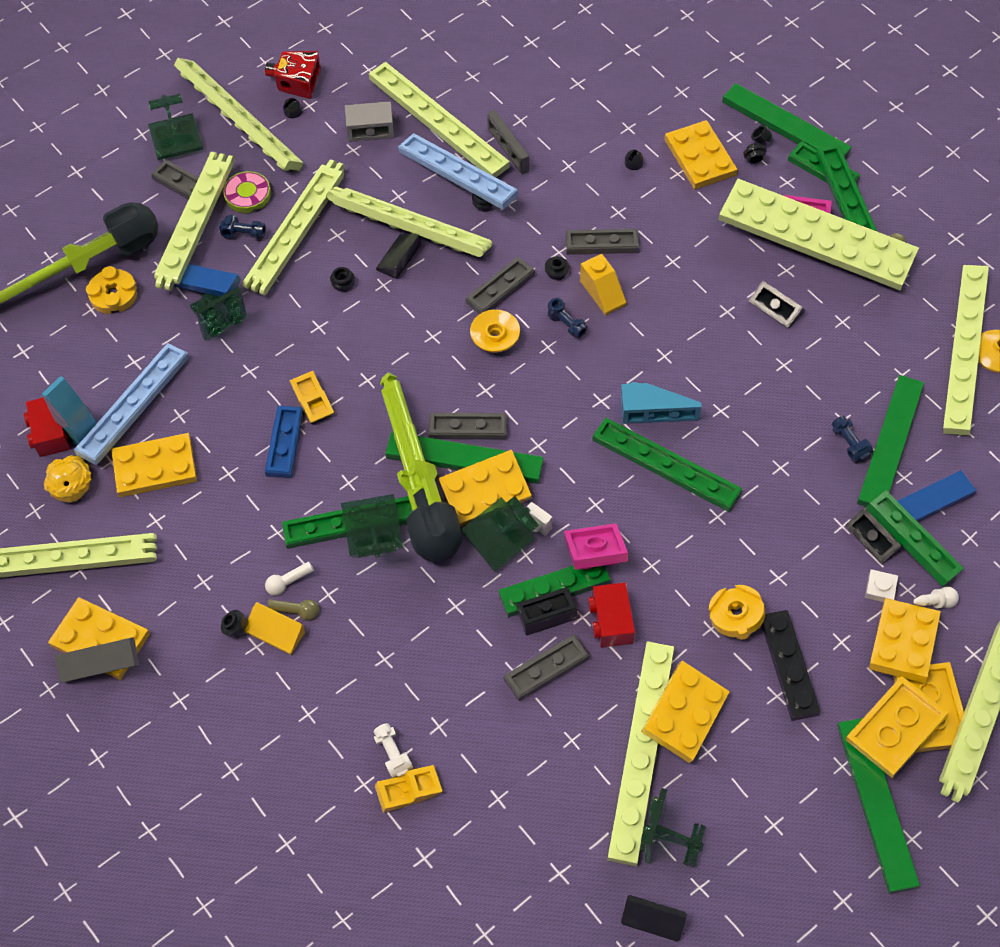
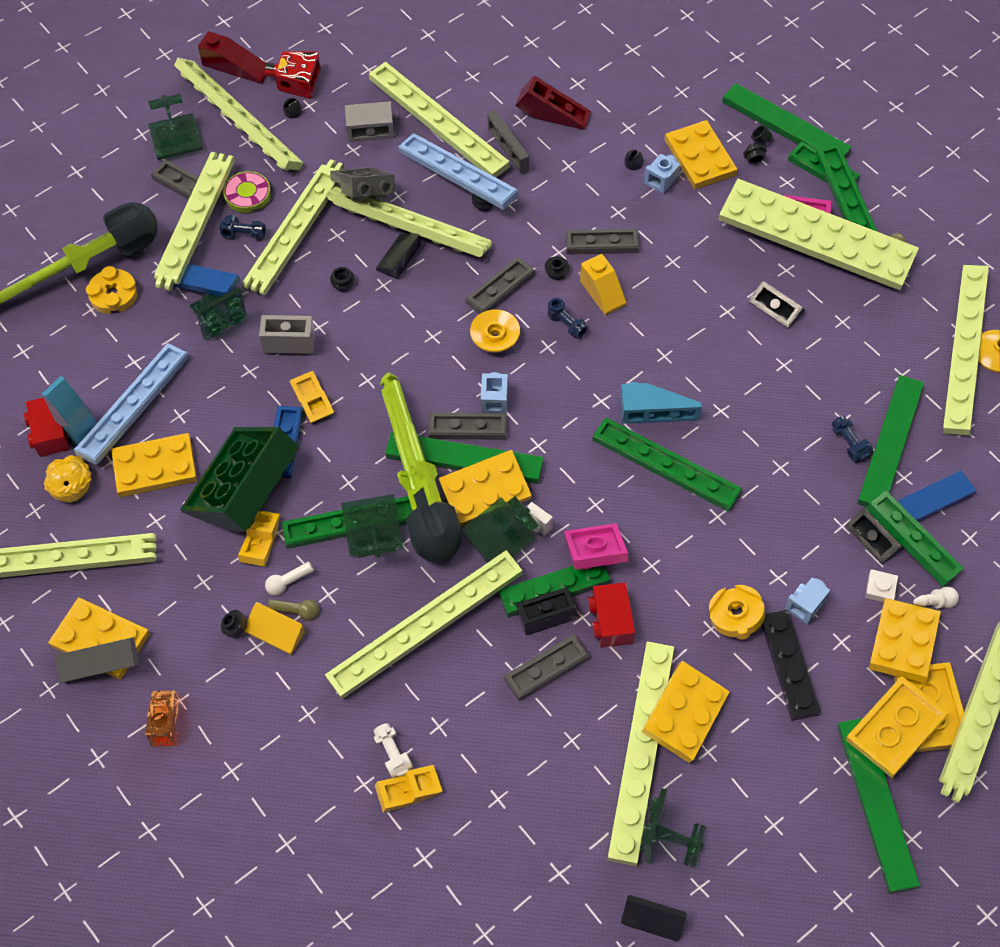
(162, 718): none -> clear orange leg
(229, 57): none -> dark red slope
(241, 477): none -> dark green slope
(259, 539): none -> yellow slope
(287, 334): none -> light grey brick
(364, 182): none -> dark grey plate
(423, 624): none -> yellowish green plate
(494, 393): none -> light blue brick
(551, 105): none -> dark red slope
(664, 168): none -> light blue brick
(807, 600): none -> light blue brick

